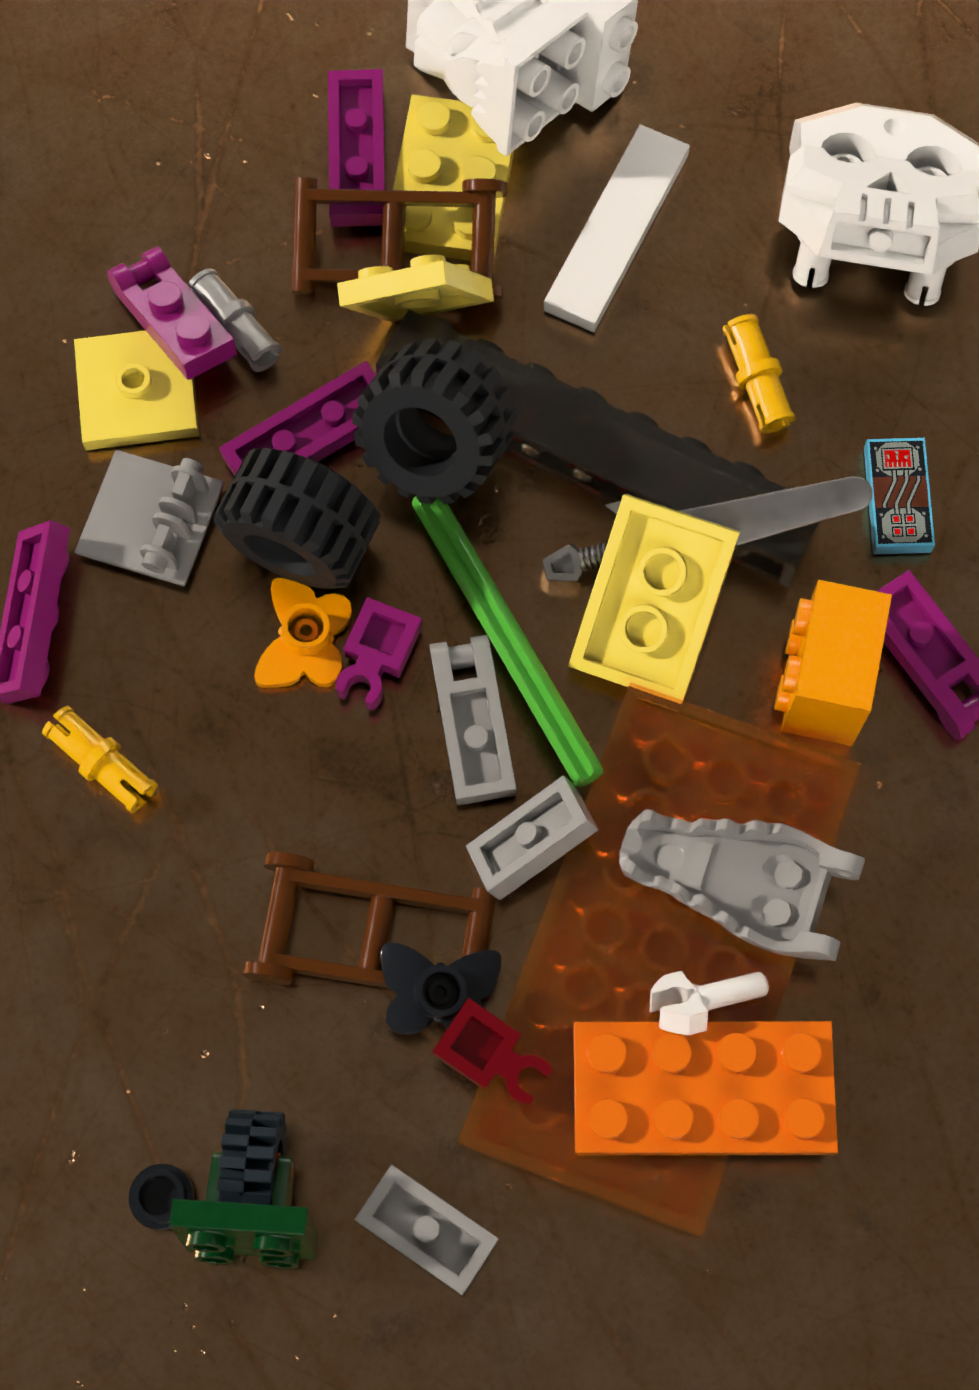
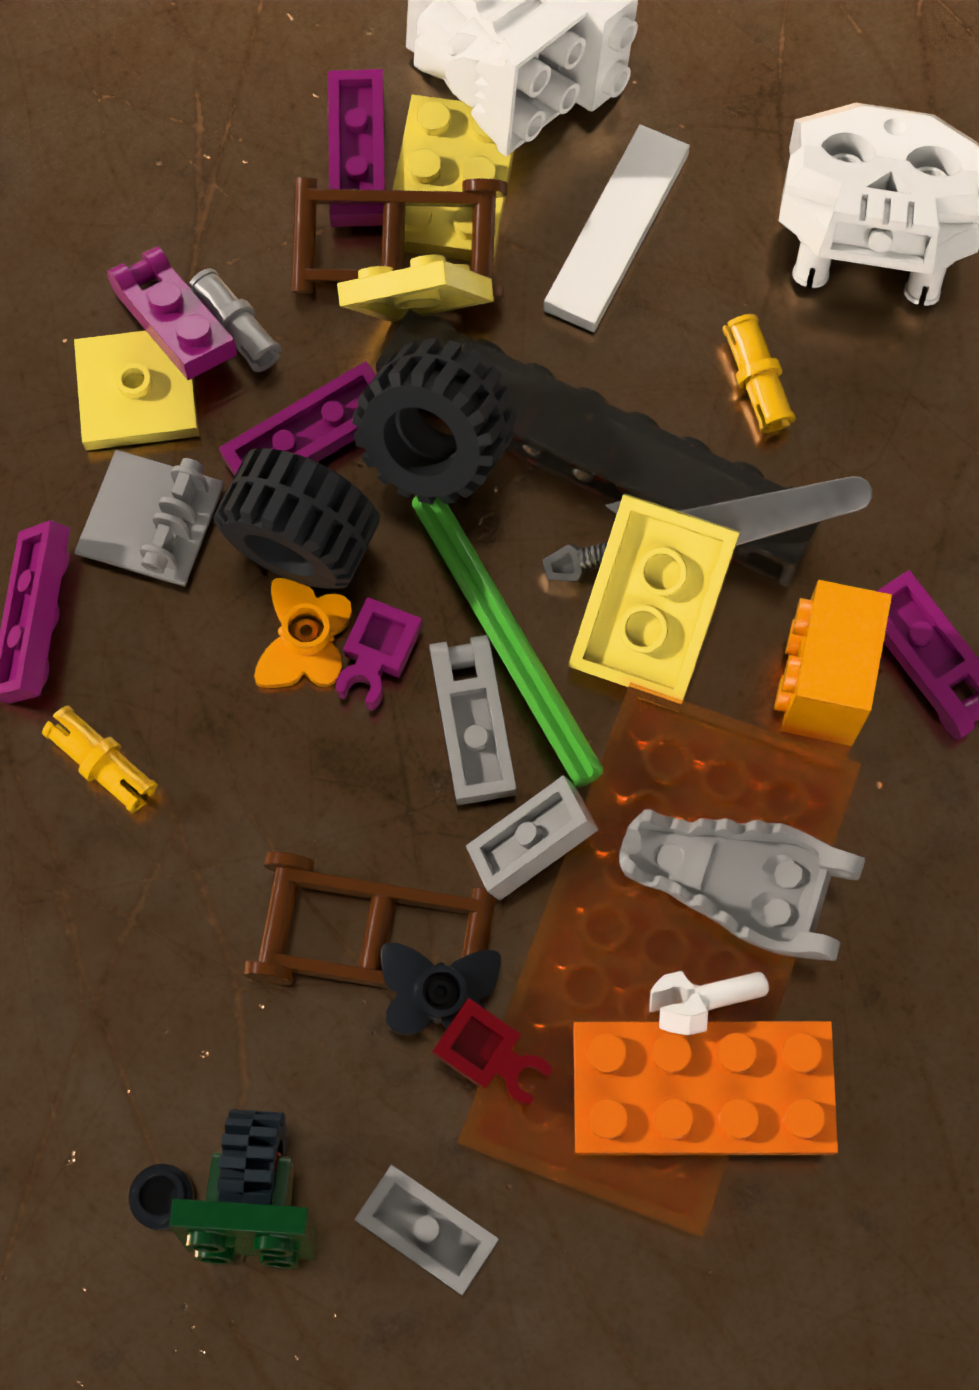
(900, 496): tile -> none

